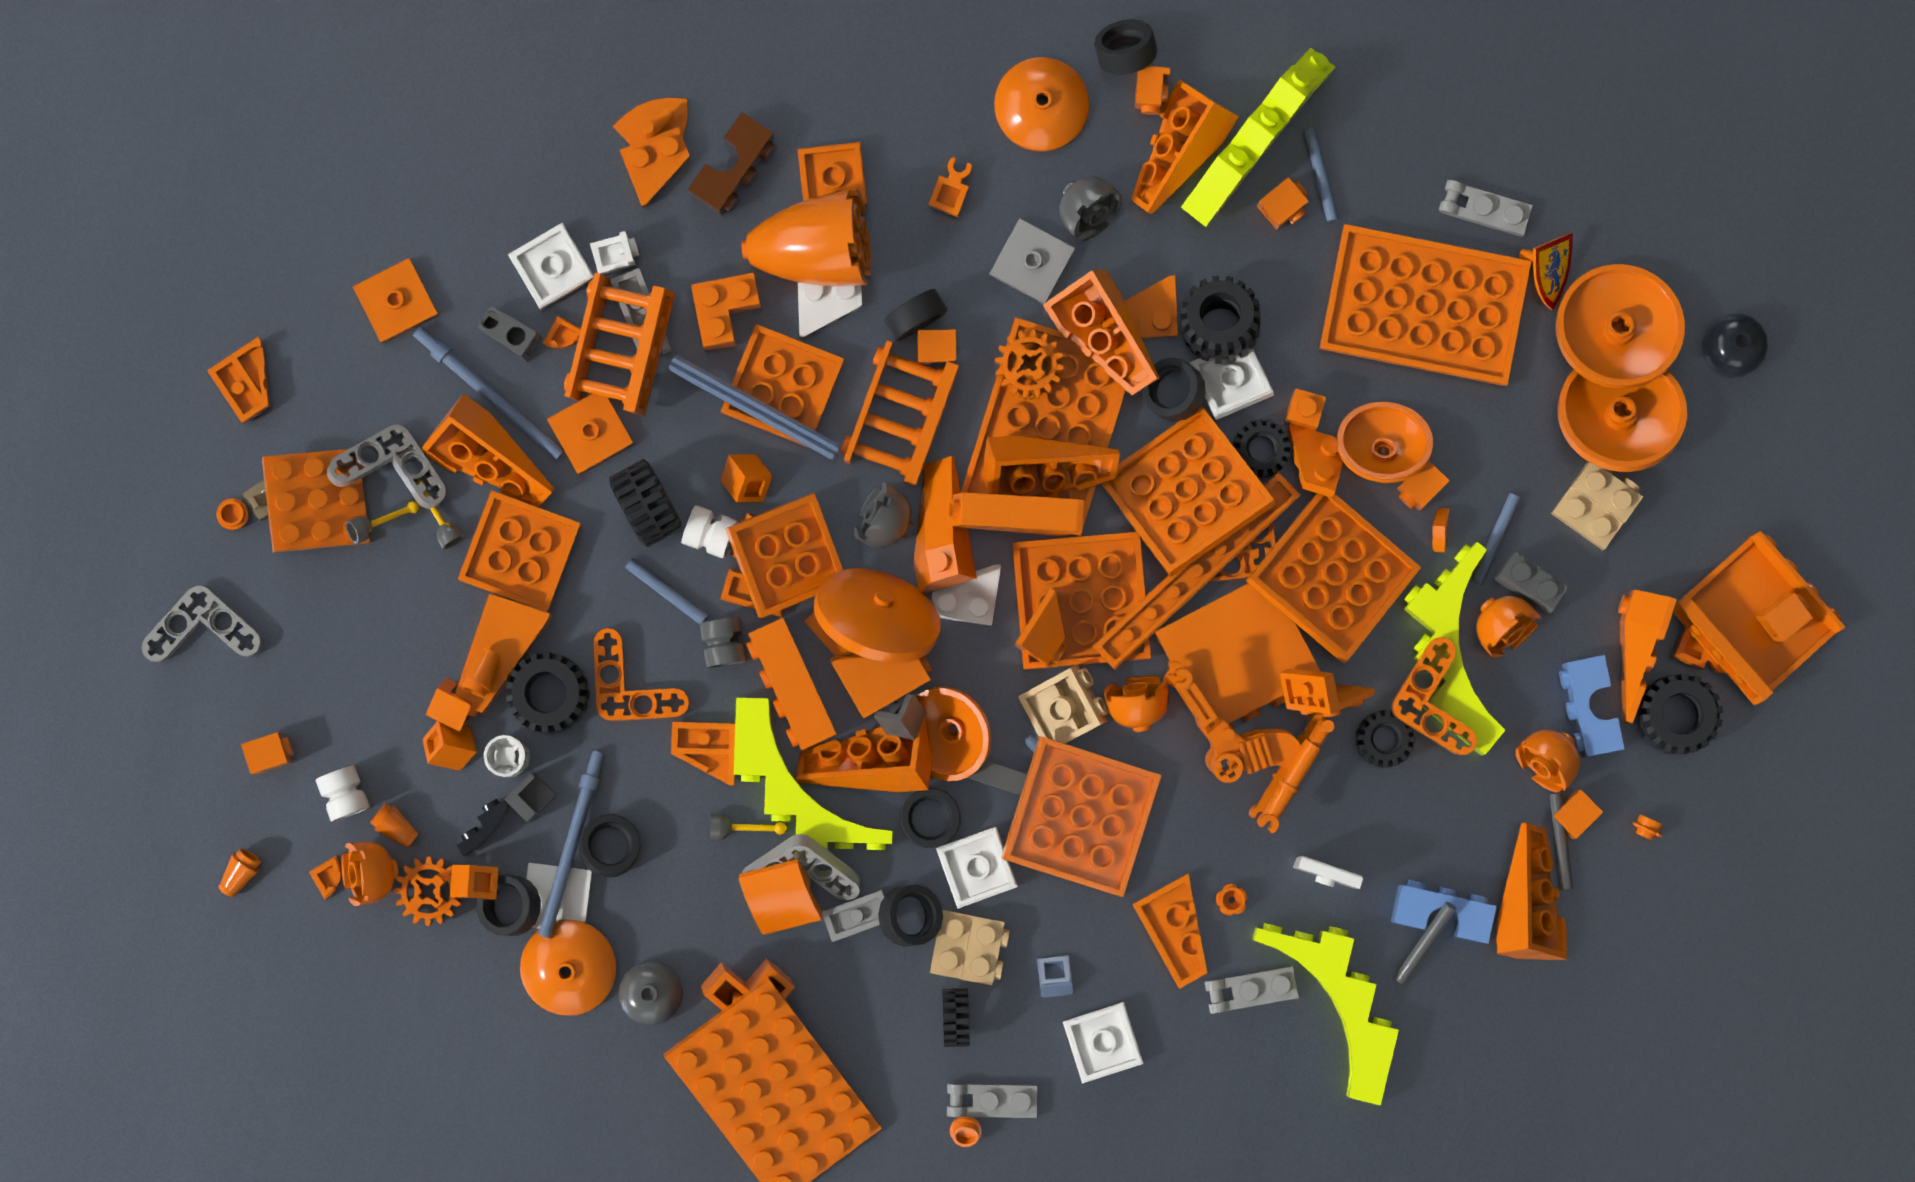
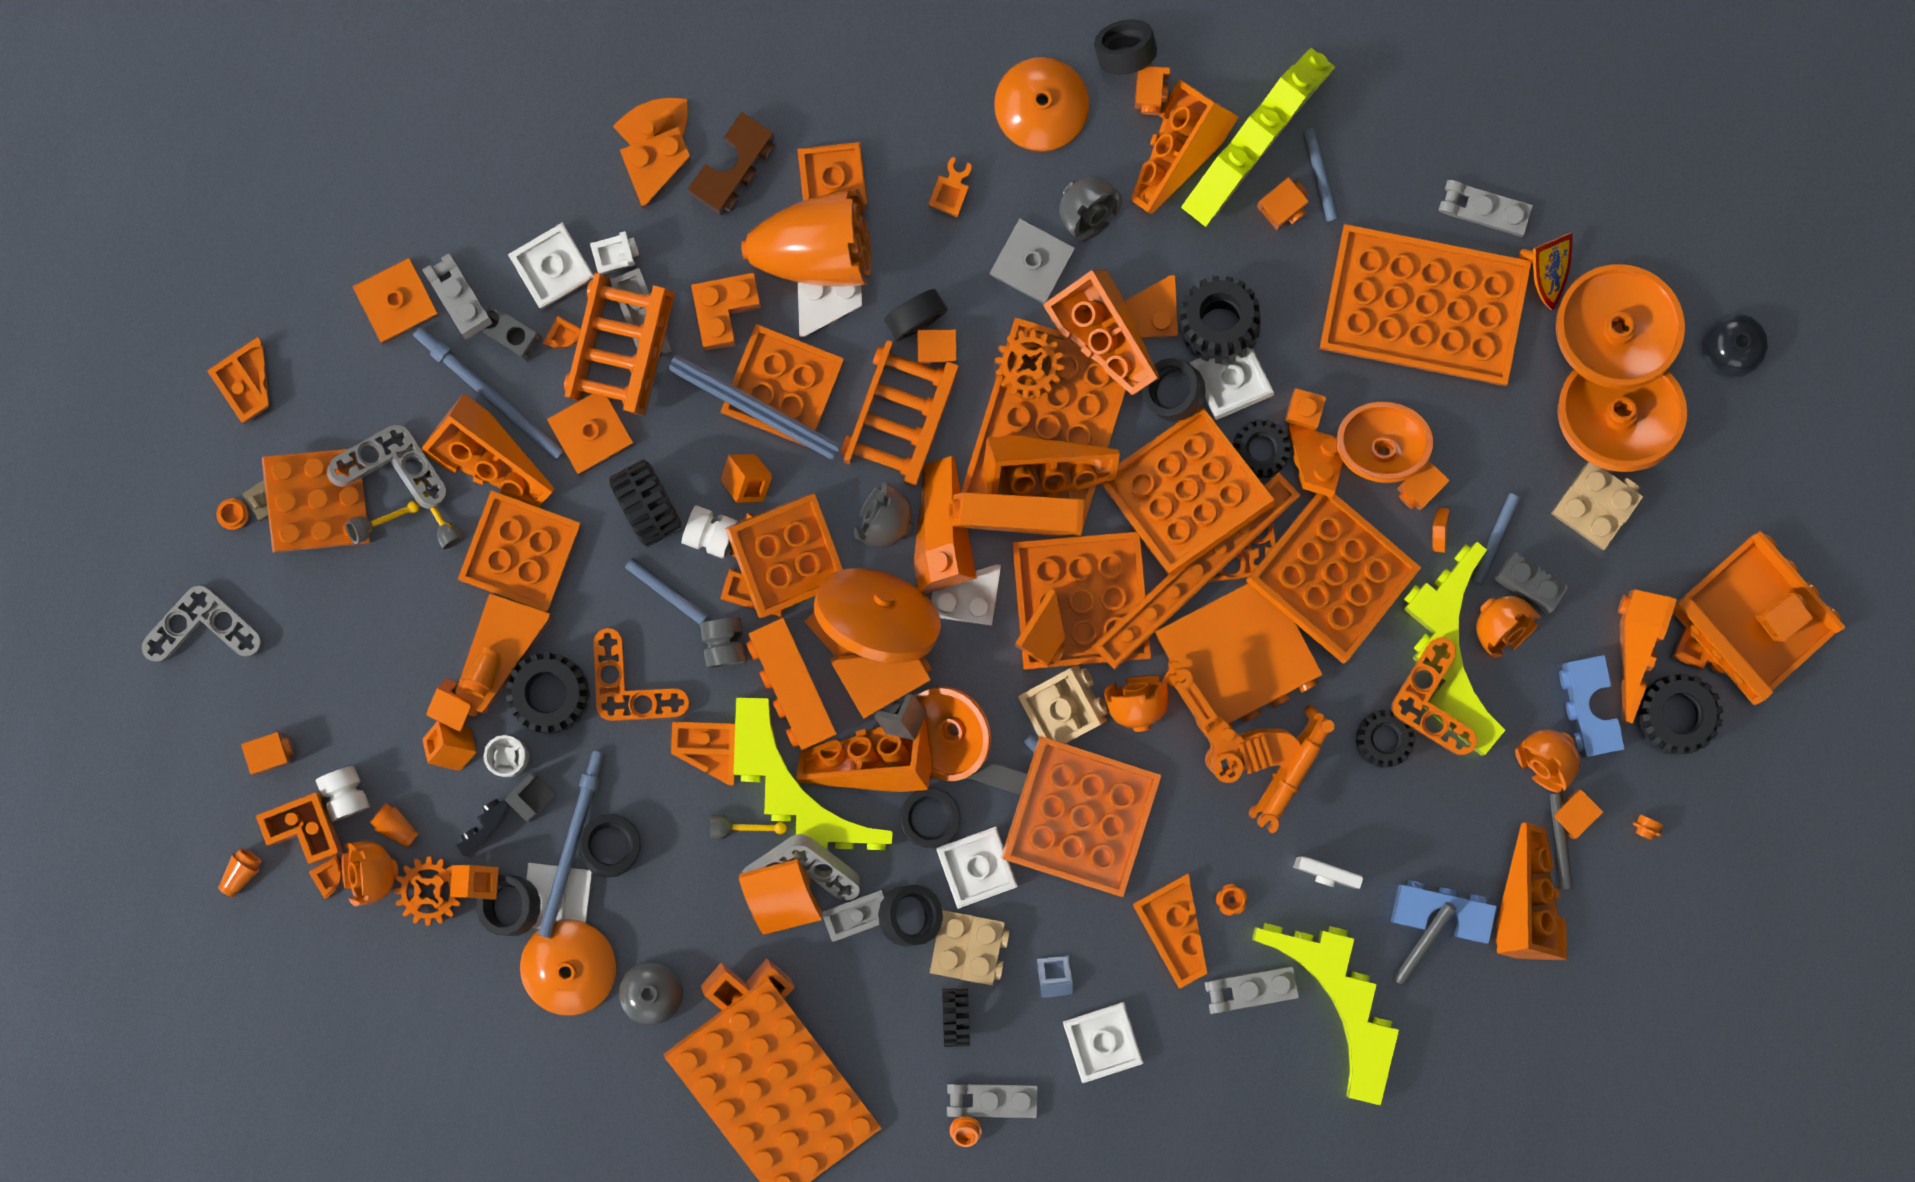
(307, 821): none -> orange brick
(457, 297): none -> light grey plate
(1318, 693): orange bracket -> none

